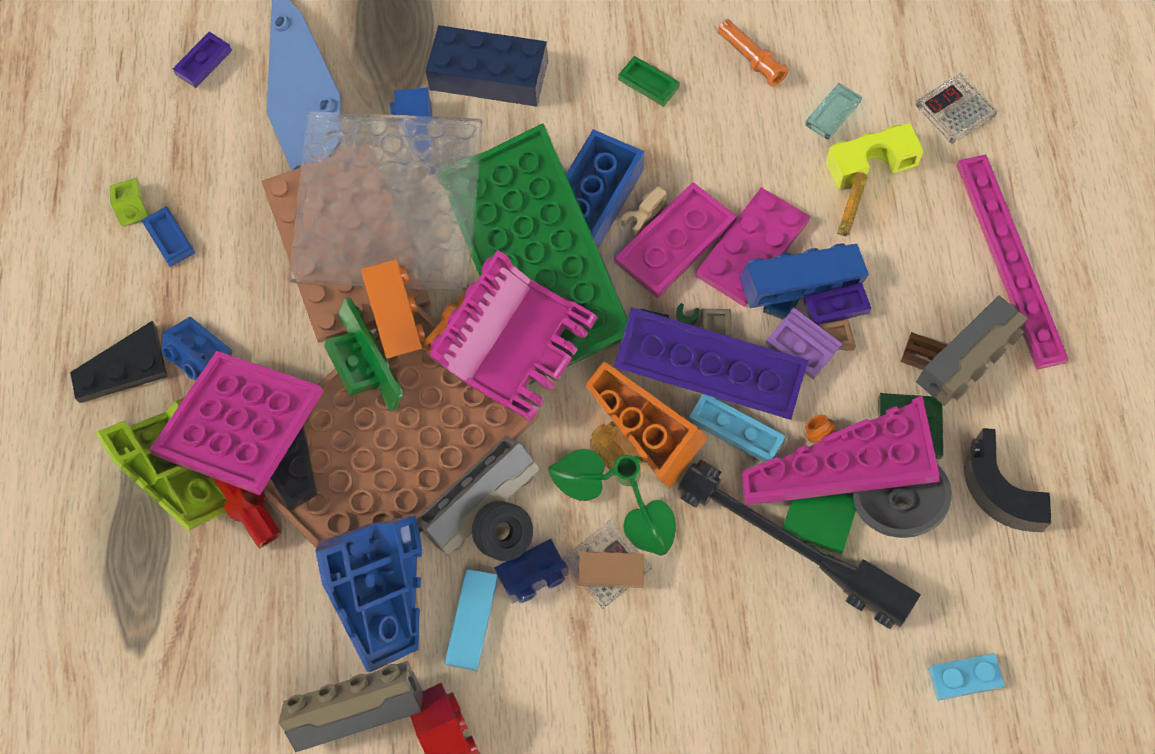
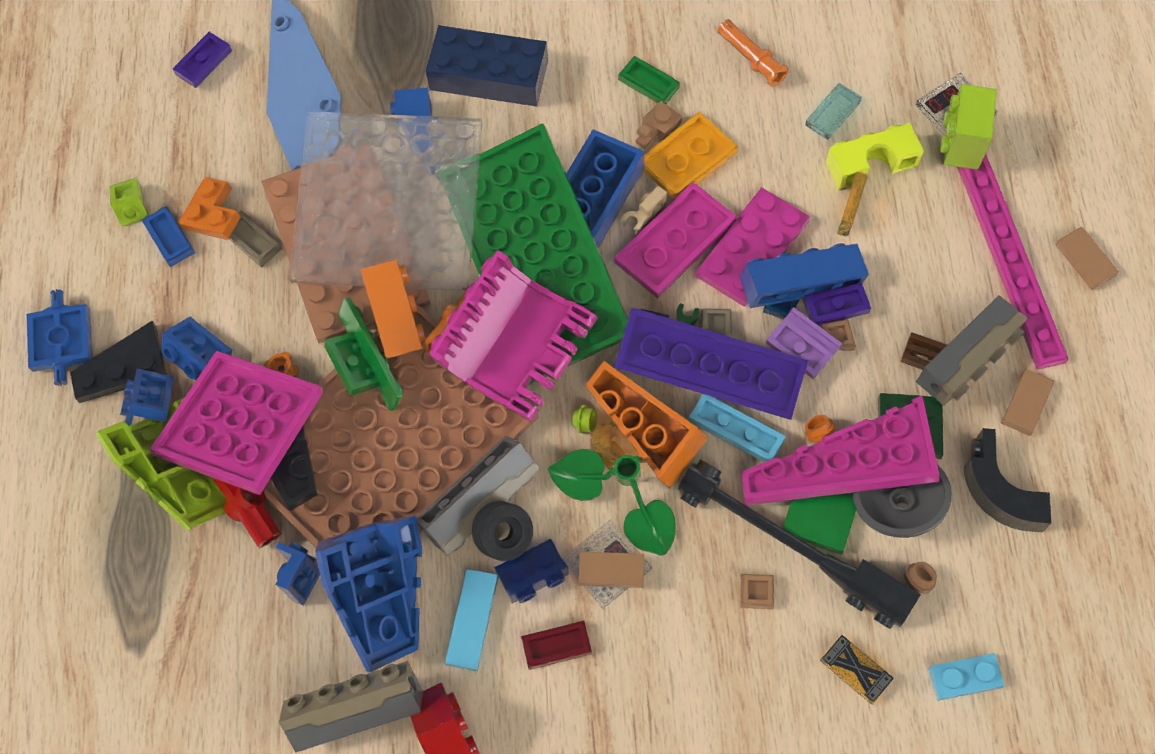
(59, 337): none -> blue plate
(147, 396): none -> blue bracket
(206, 212): none -> orange plate
(254, 240): none -> dark tan tile
(282, 360): none -> orange plate
(297, 575): none -> blue bracket
(556, 645): none -> dark red tile
(585, 419): none -> lime plate
(657, 122): none -> medium nougat plate
(688, 155): none -> light orange tile
(757, 591): none -> medium nougat tile
(856, 669): none -> tile
(920, 577): none -> medium nougat plate
(968, 126): none -> lime brick
(1027, 402): none -> medium nougat tile
(1087, 258): none -> medium nougat tile

